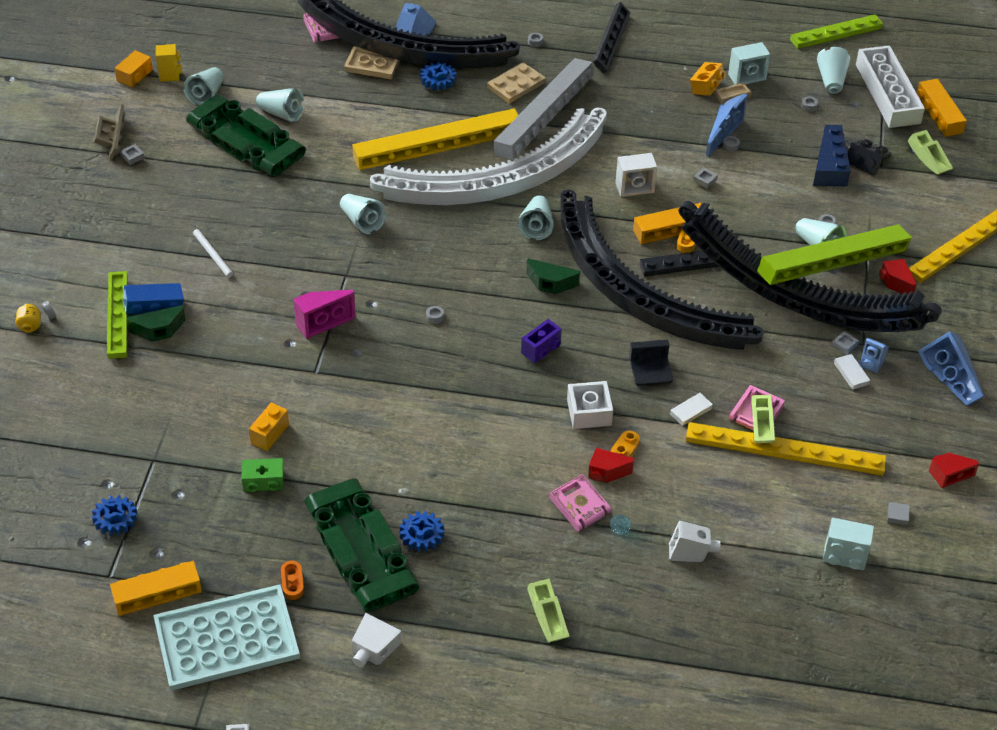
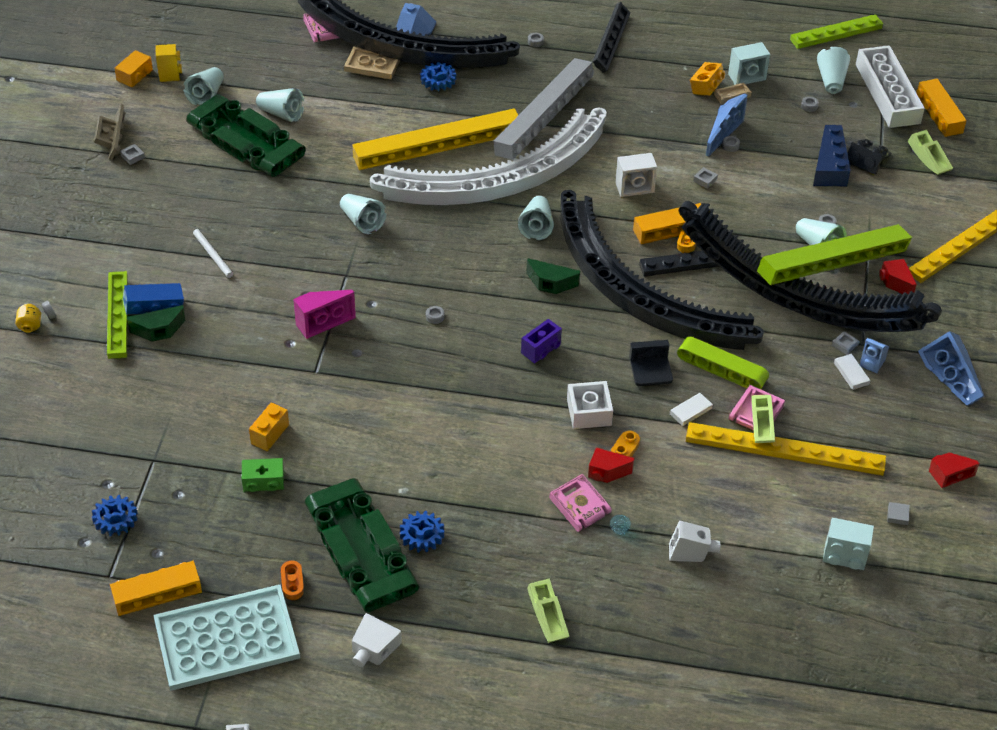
(516, 82): tan plate -> none
(722, 363): none -> lime beam

